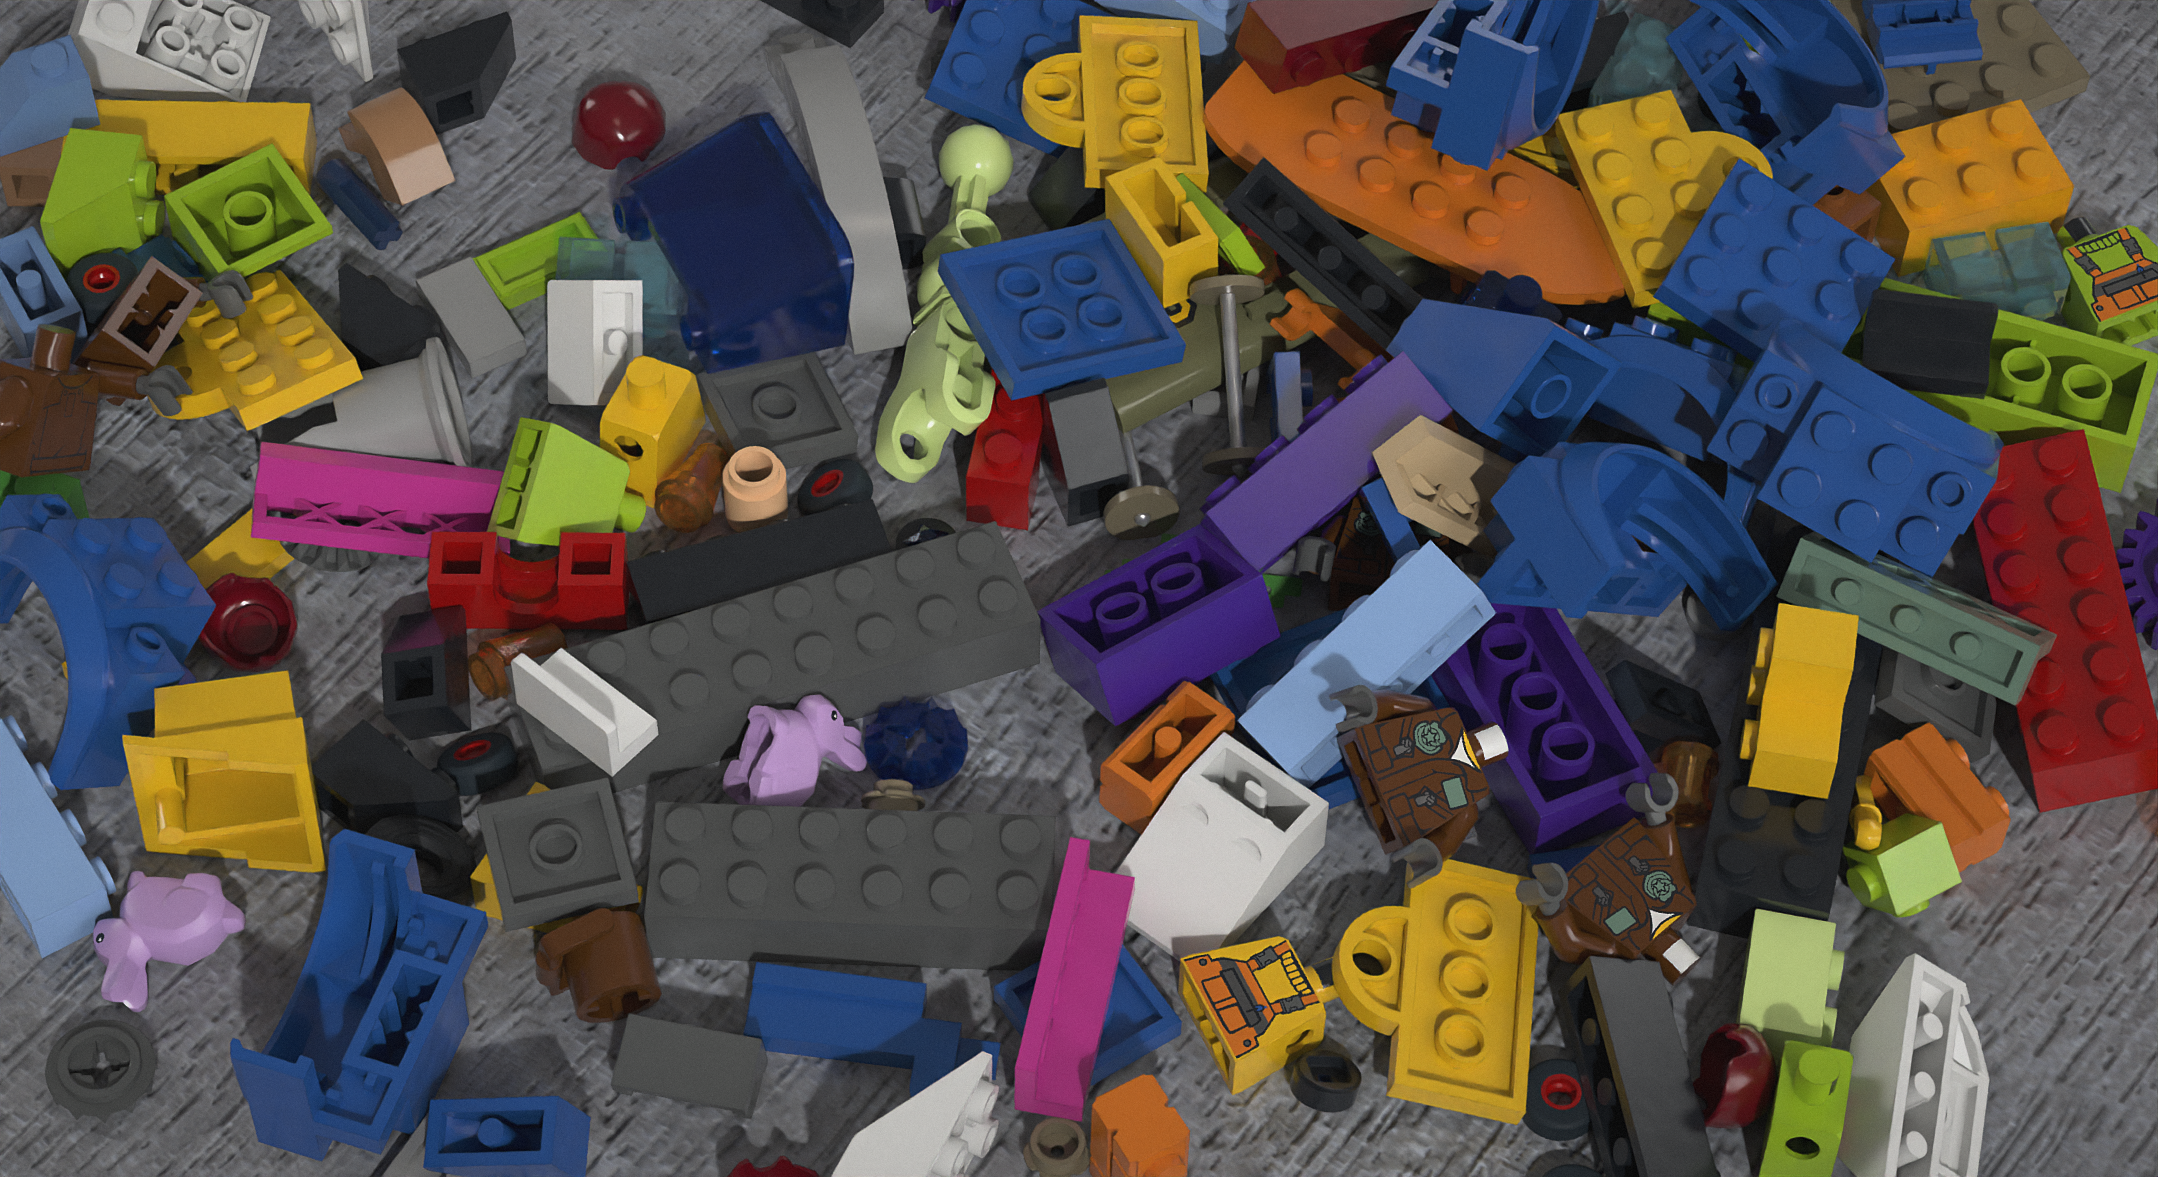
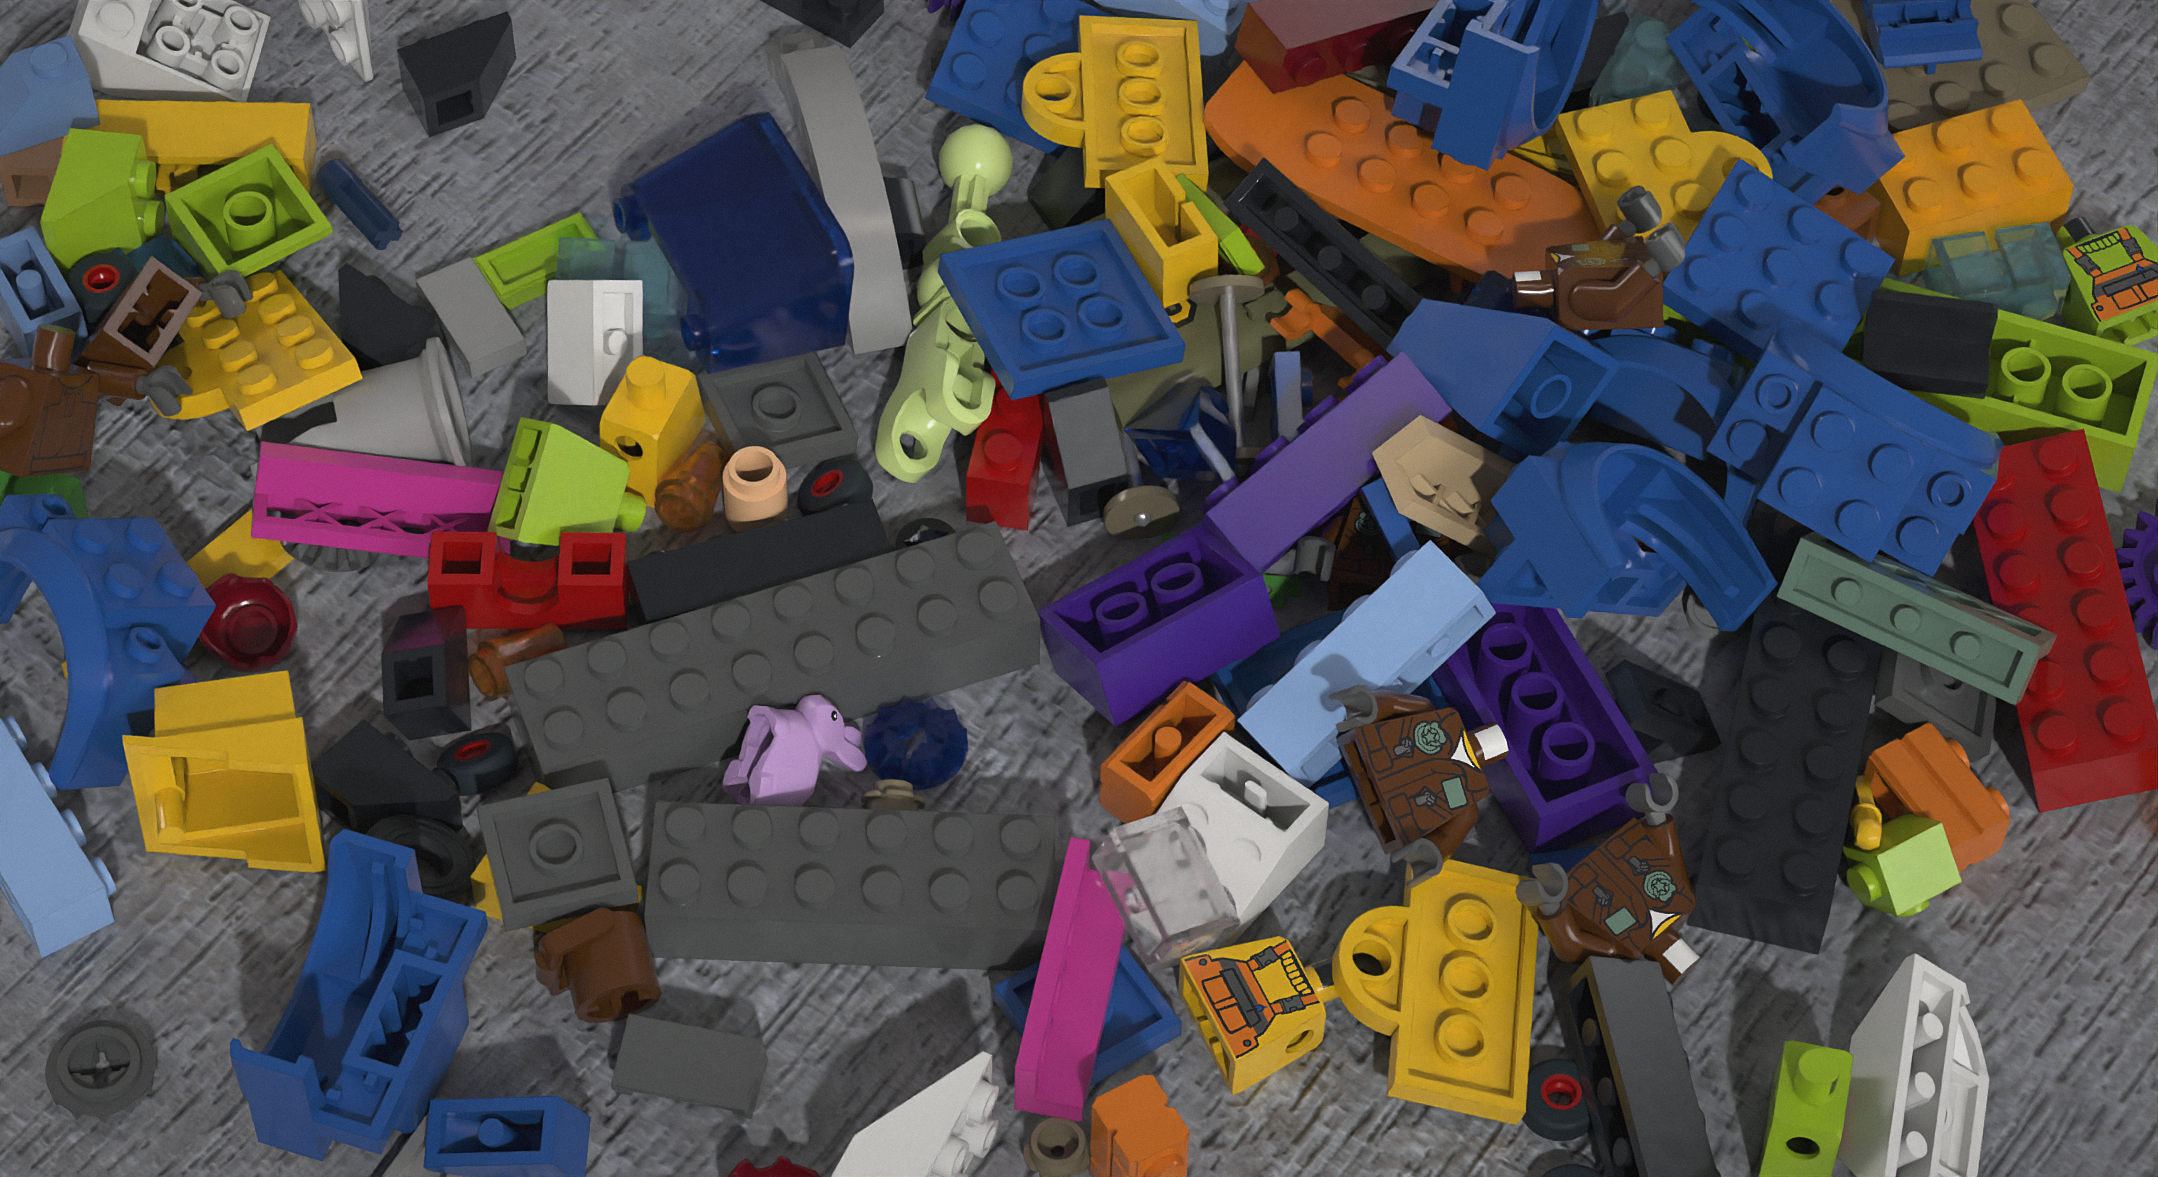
(161, 922): lavender animal -> none
(398, 146): medium nougat brick -> none
(583, 709): white panel -> none
(617, 123): dark red hair -> none
(857, 1022): blue piece -> none
(1166, 888): none -> clear brick
(1187, 435): none -> clear blue slope
(1325, 1081): black tile -> none
(1609, 279): none -> reddish brown torso
(1692, 769): clear orange bush -> none
(1735, 1076): dark red hair -> none
(1787, 979): yellowish green brick -> none
(1800, 698): yellow brick -> none

